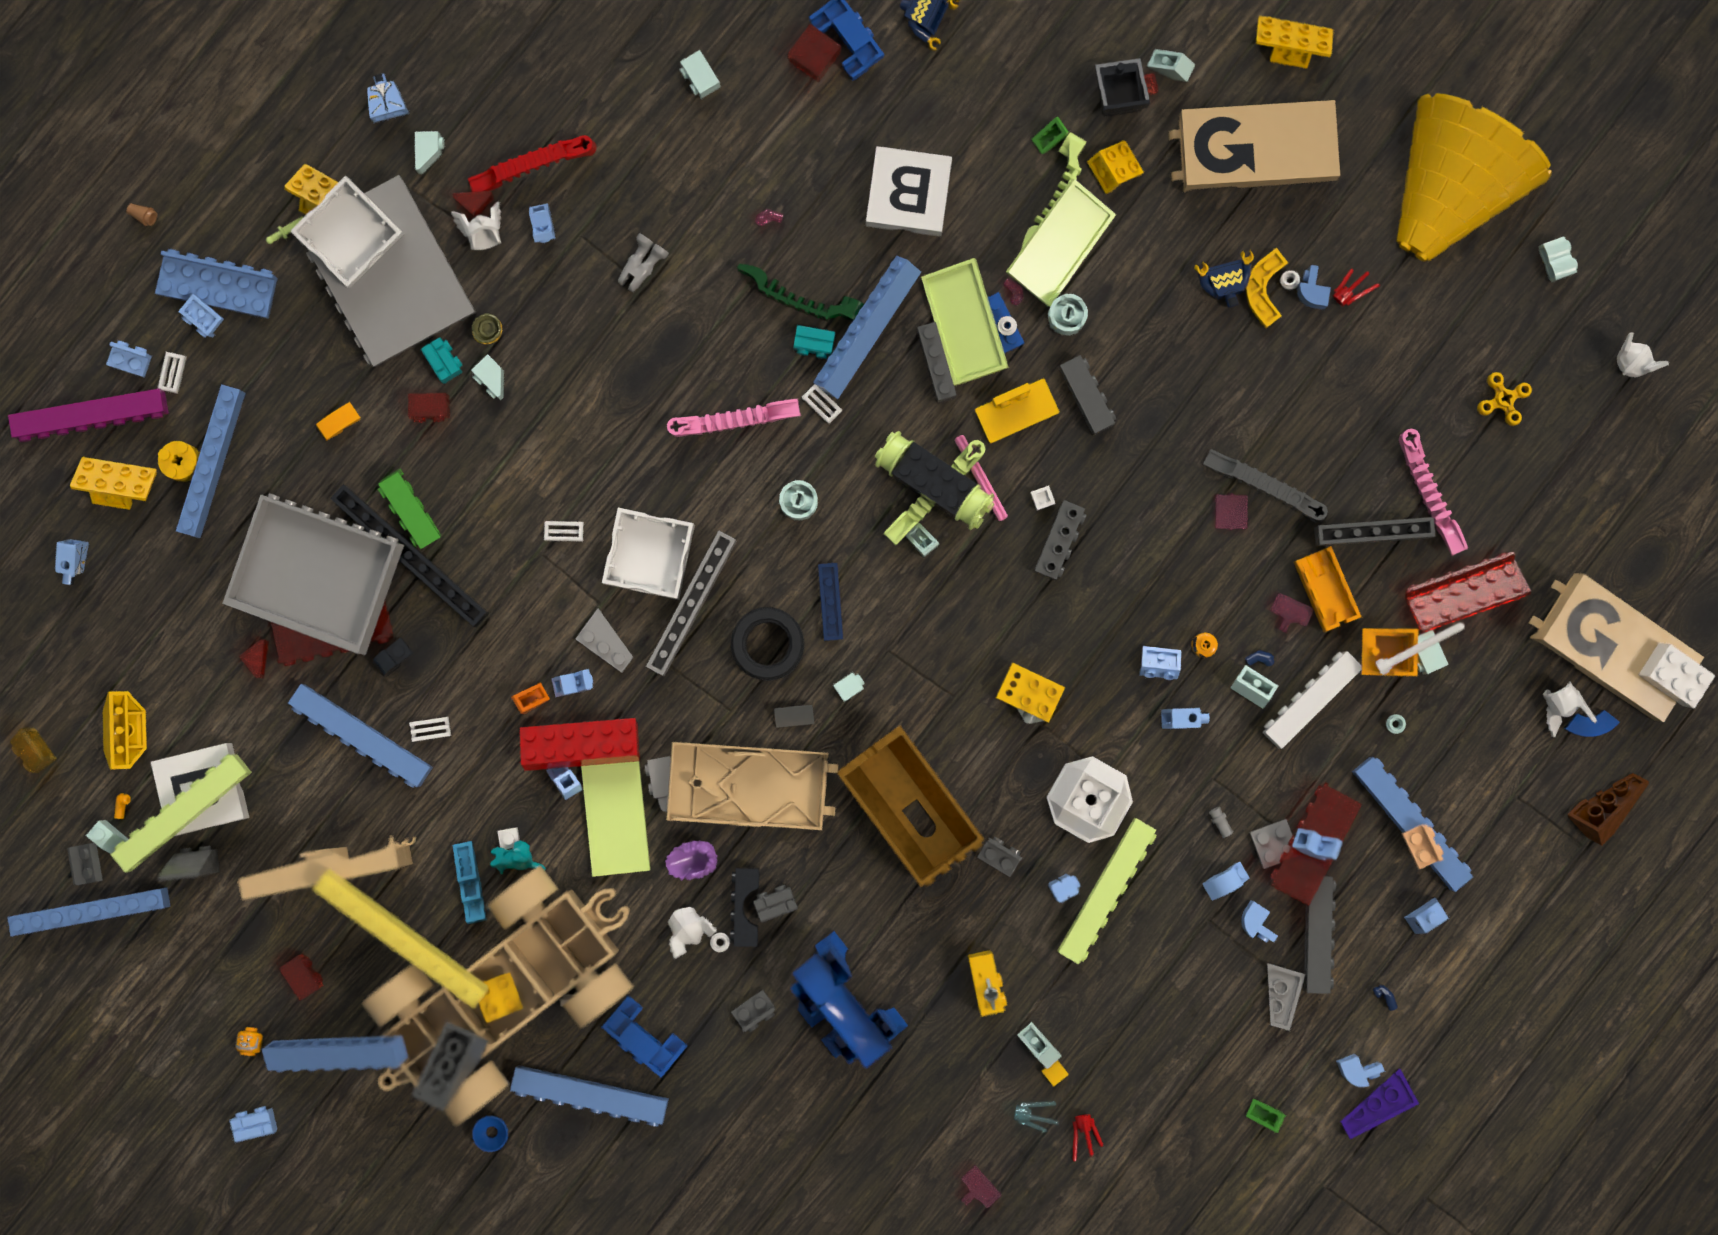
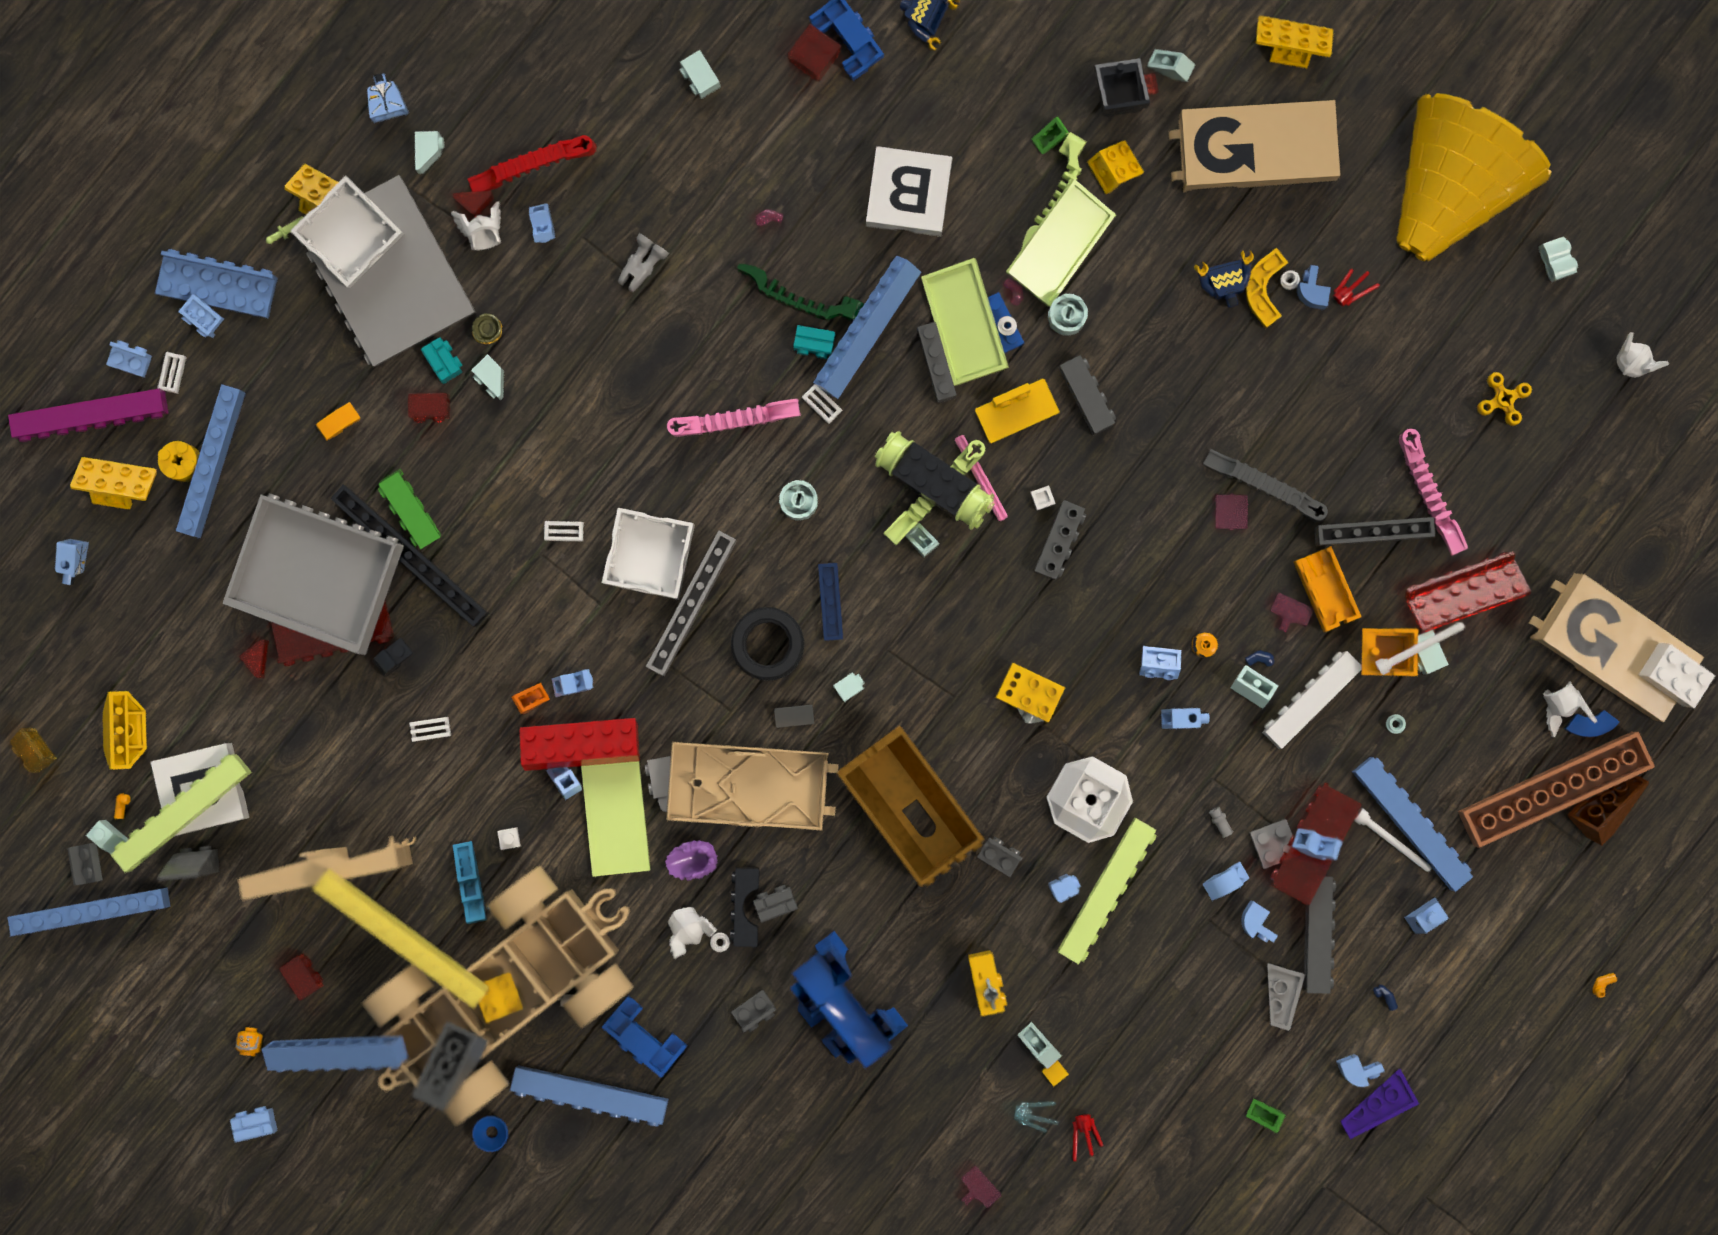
(143, 214): medium nougat cone -> none
(360, 735): medium blue brick -> none
(517, 858): teal animal -> none
(604, 641): light grey wing -> none
(1363, 818): none -> white piece
(1422, 845): light nougat bracket -> none
(1556, 789): none -> nougat brick
(1601, 983): none -> light orange arm

